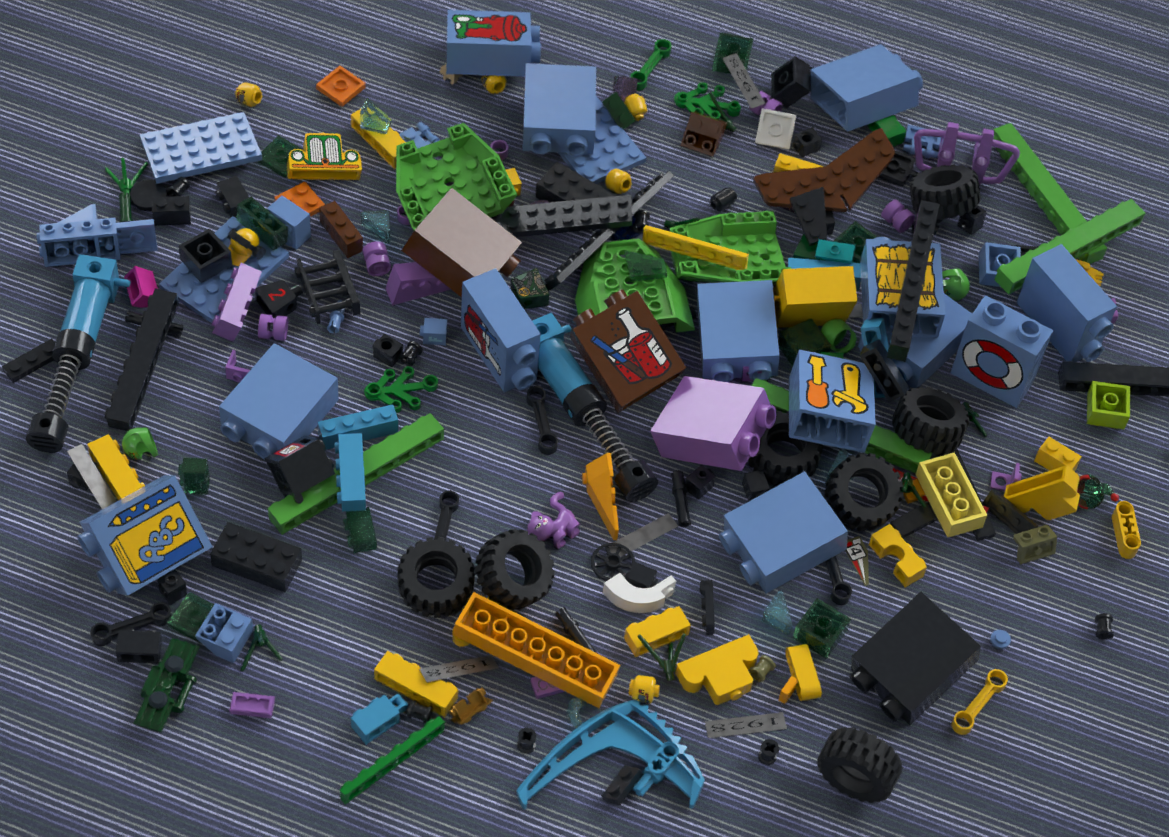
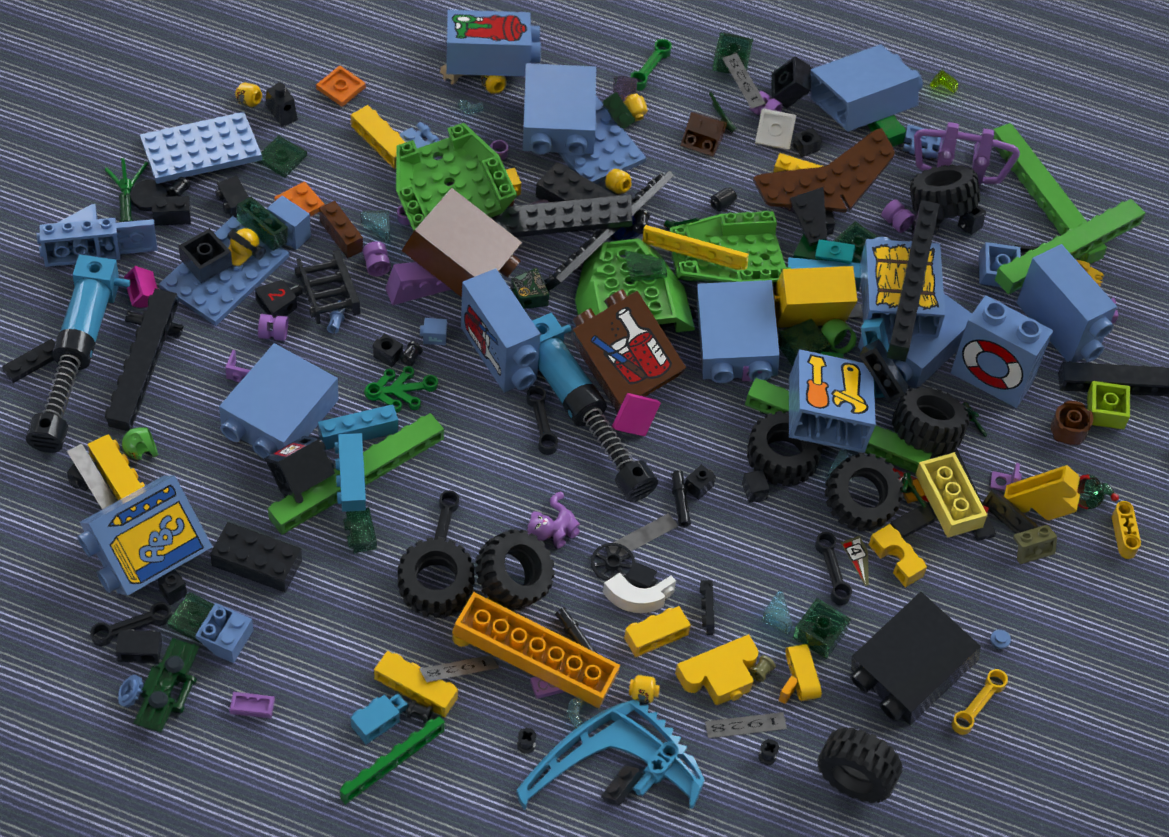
(130, 691): none -> medium blue gear
(194, 475): clear green brick -> none
(237, 302): wedge -> none
(259, 640): dark green plant -> none
(277, 100): none -> black torso
(323, 159): brick -> none
(373, 118): clear light blue slope -> none
(462, 712): pearl gold hinge -> none
(470, 108): none -> clear light blue arm
(599, 487): light orange wedge -> none
(636, 414): none -> dark pink tile
(667, 665): dark green plant -> none
(686, 100): green plant -> none
(713, 423): brick -> none
(783, 533): medium blue brick -> none
(899, 169): black plate -> none
(946, 80): none -> clear neon green tile
(958, 284): bright green helmet -> none
(1055, 455): yellow brick -> none
(1071, 423): none -> reddish brown brick
(1104, 628): black bush -> none

